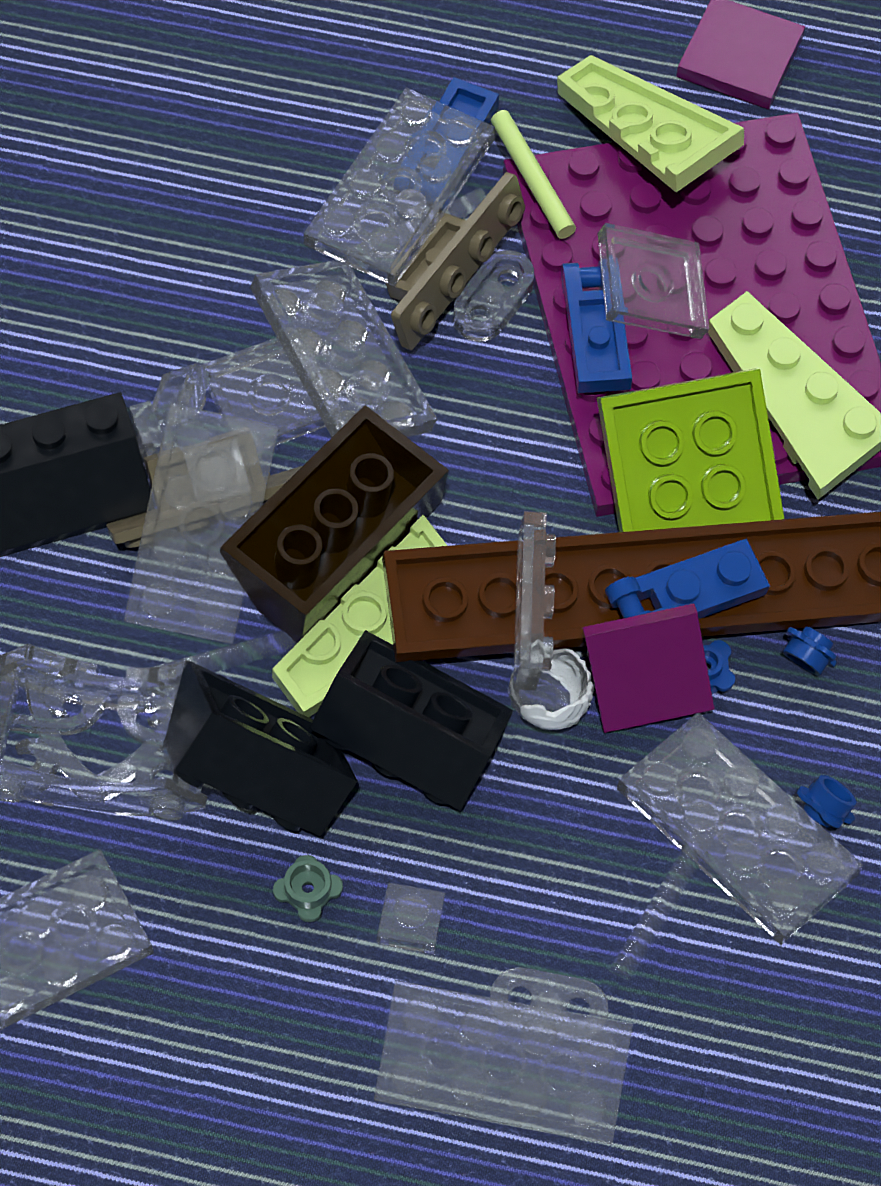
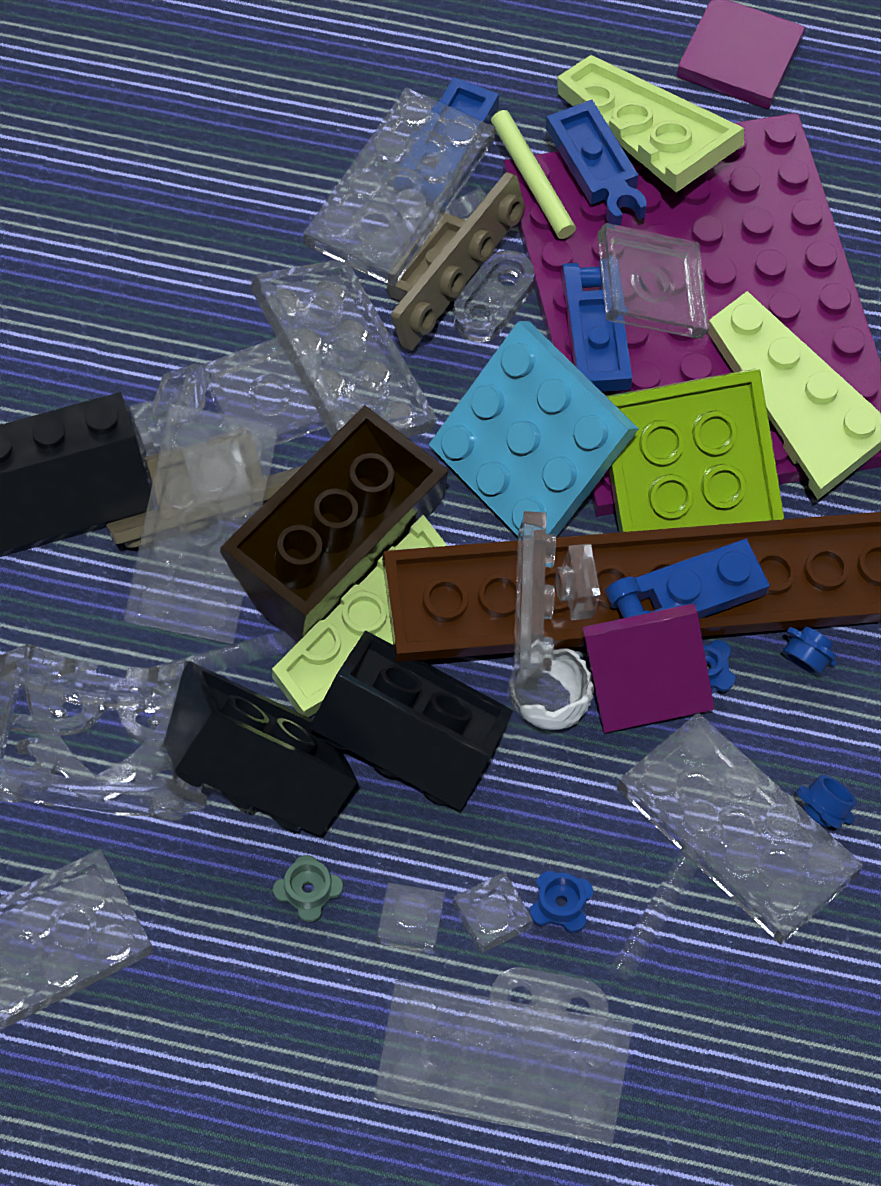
(492, 912): none -> clear plate
(532, 432): none -> medium azure plate
(566, 886): none -> blue plate
(578, 582): none -> clear plate
(596, 159): none -> blue plate

